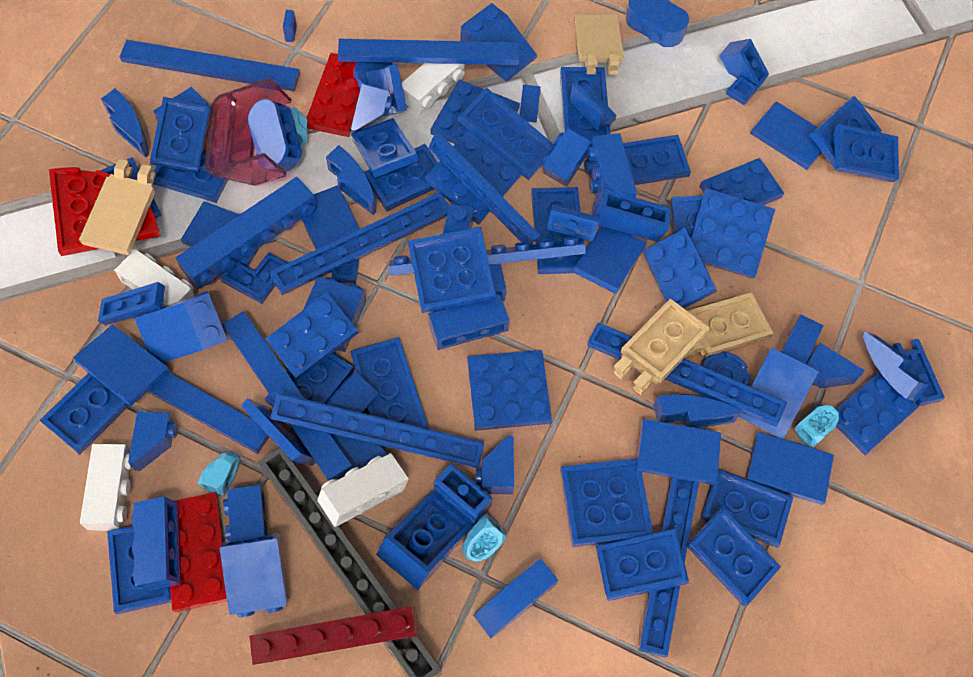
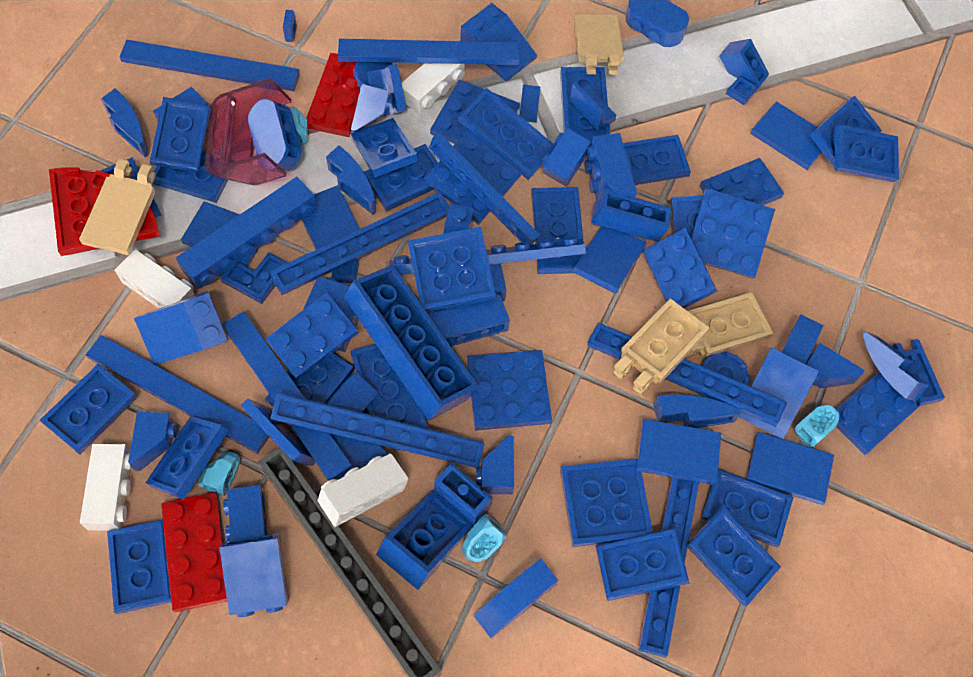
(121, 365): blue tile -> none
(131, 303): blue plate -> none
(156, 543): blue brick -> none
(187, 457): none -> blue plate
(334, 635): dark red plate -> none
(410, 341): none -> blue brick
(572, 223): blue panel -> none

